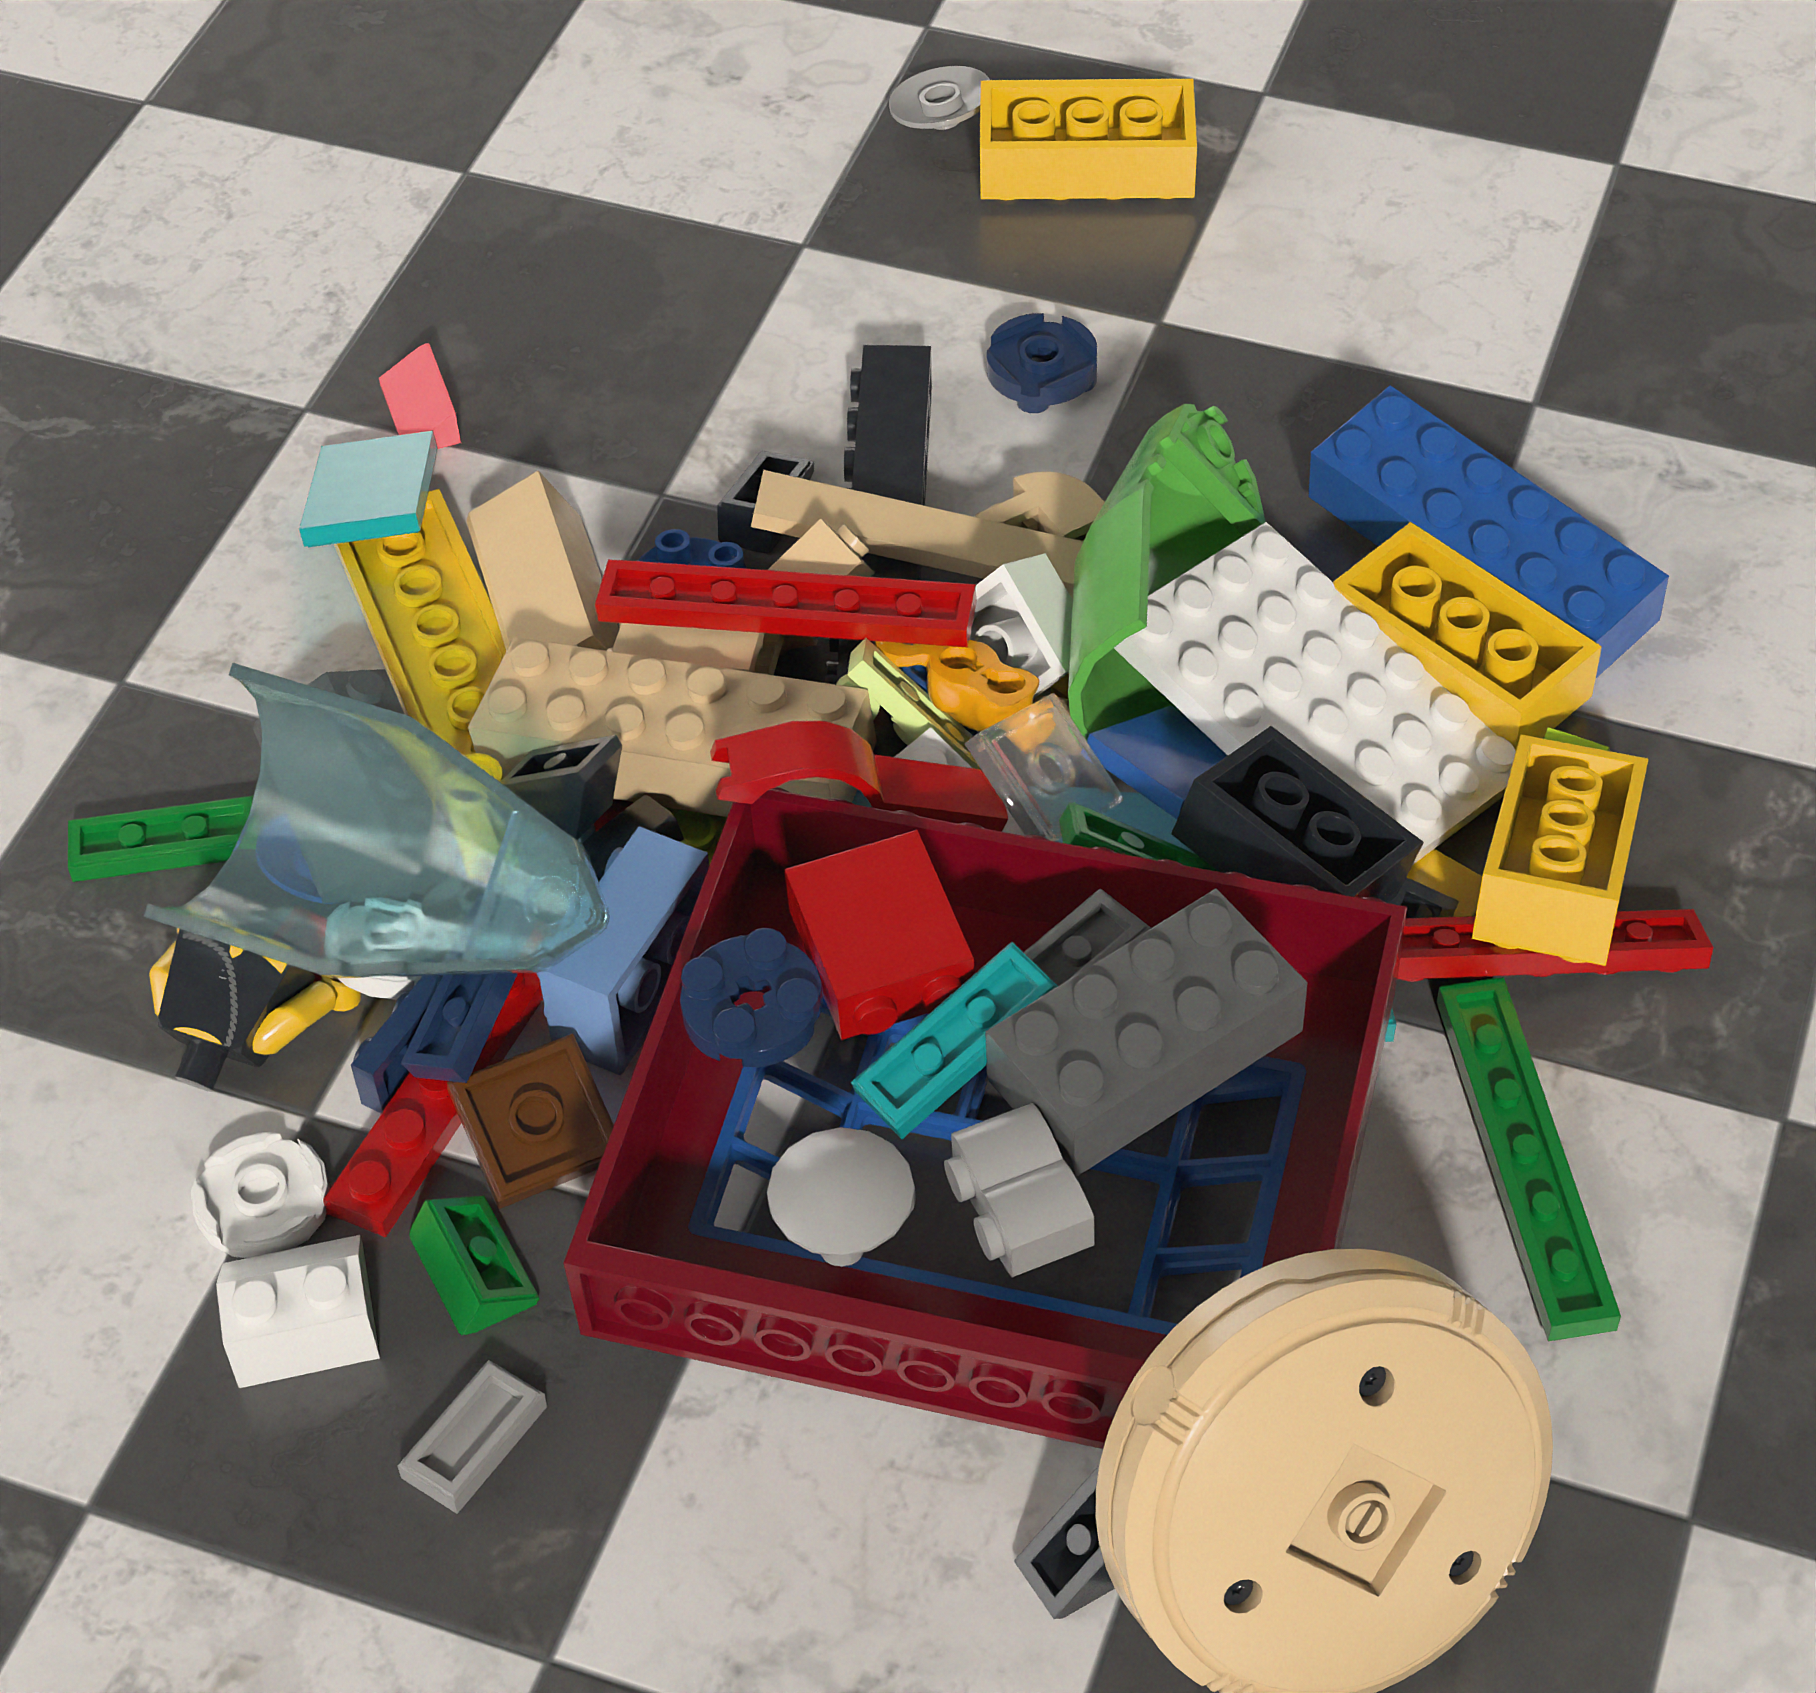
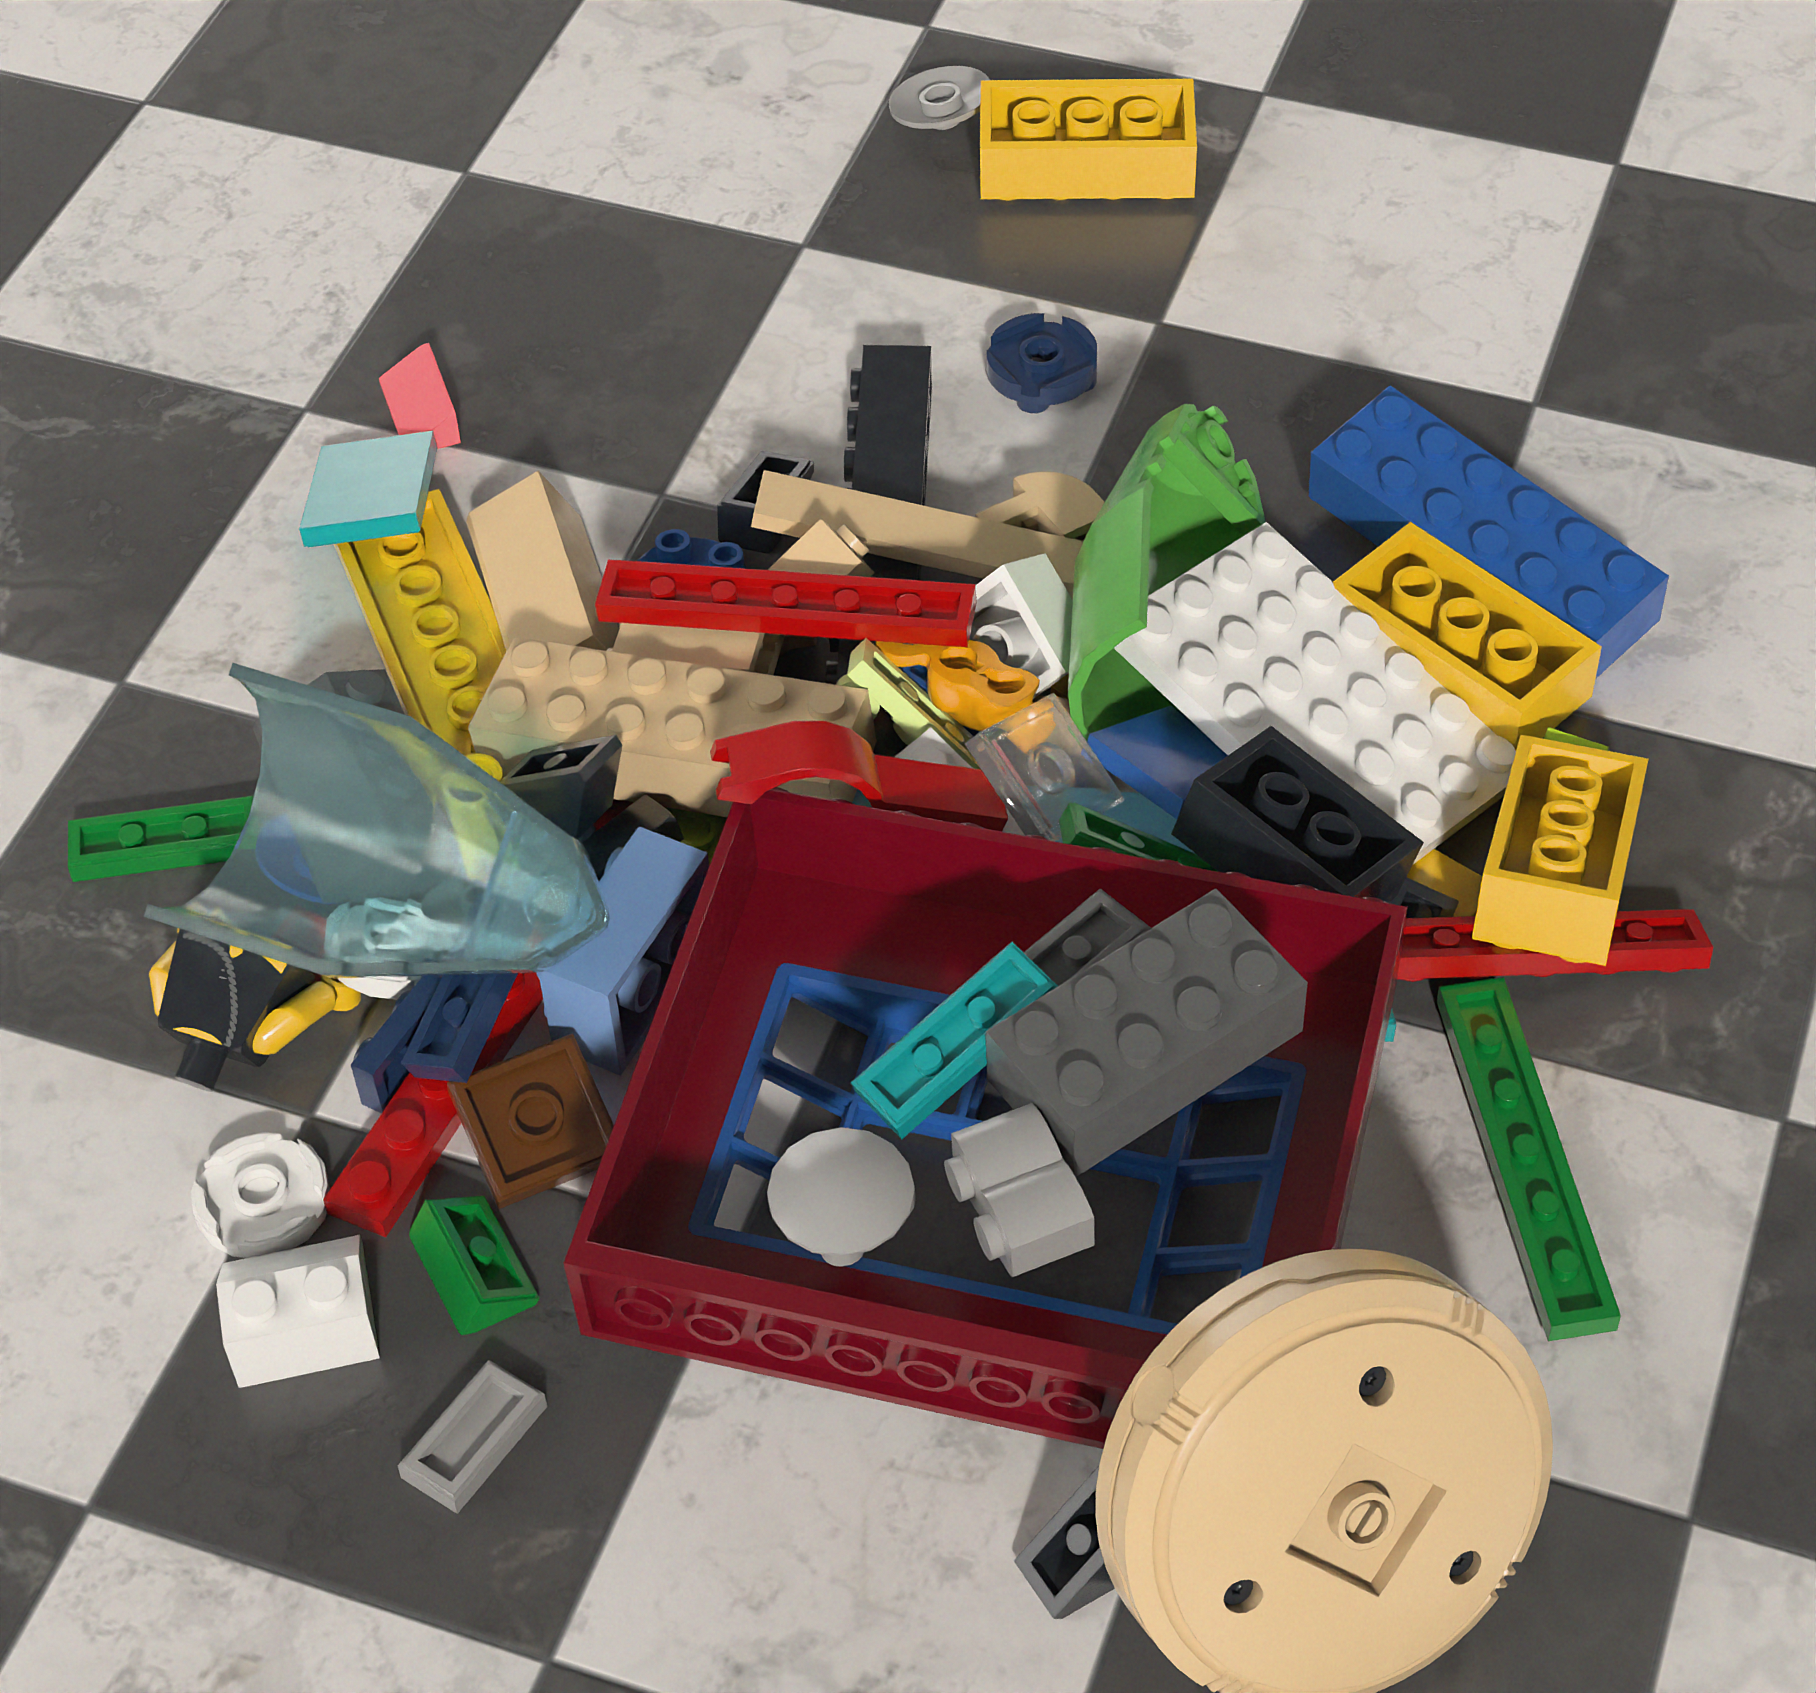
(744, 965): dark blue plate -> none
(879, 933): red brick -> none

